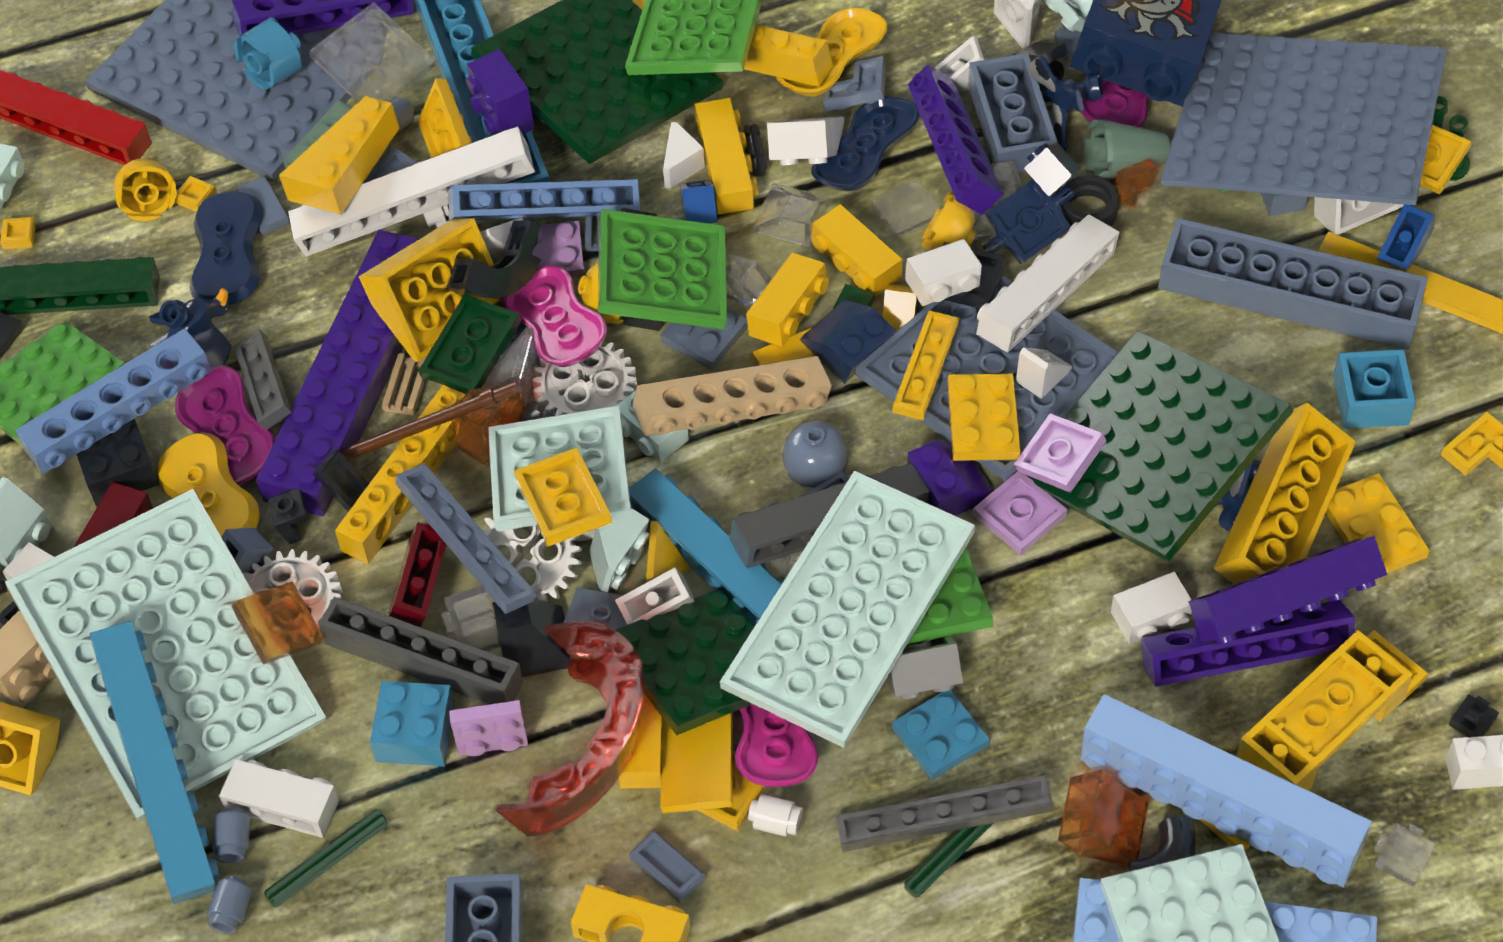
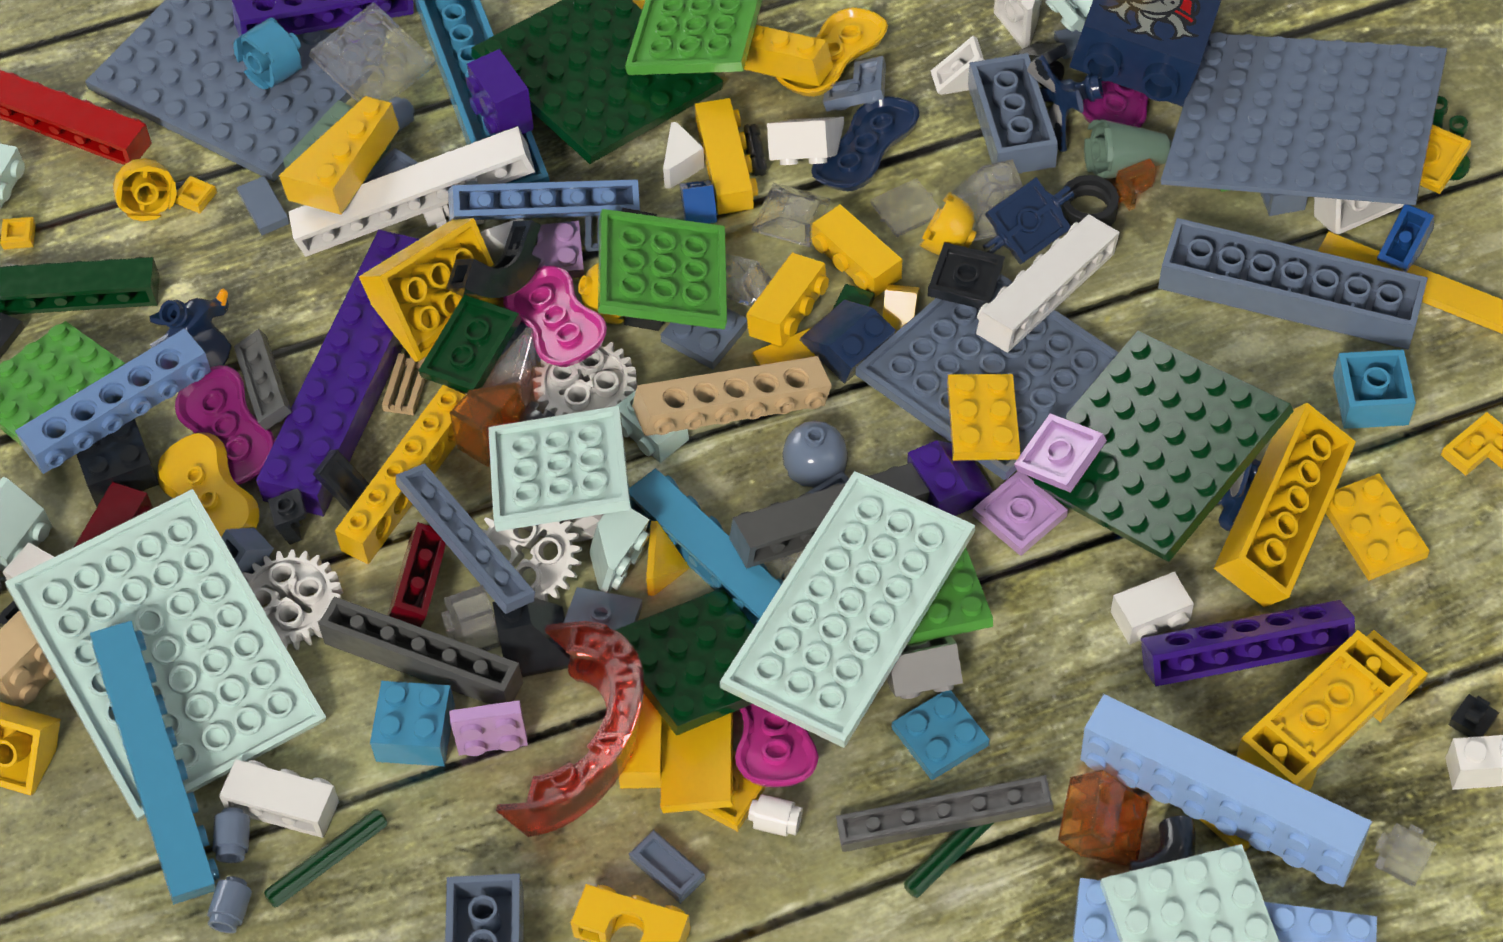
(226, 237): dark blue plate -> none
(277, 622): clear orange tile -> none
(441, 121): yellow plate -> none
(486, 399): reddish brown bar -> none
(562, 496): yellow plate -> none
(656, 597): white slope -> none
(925, 365): yellow tile -> none
(943, 272): white brick -> none
(955, 140): dark purple brick -> none
(1040, 370): white slope -> none
(1051, 167): brick -> none
(1286, 589): dark purple brick -> none

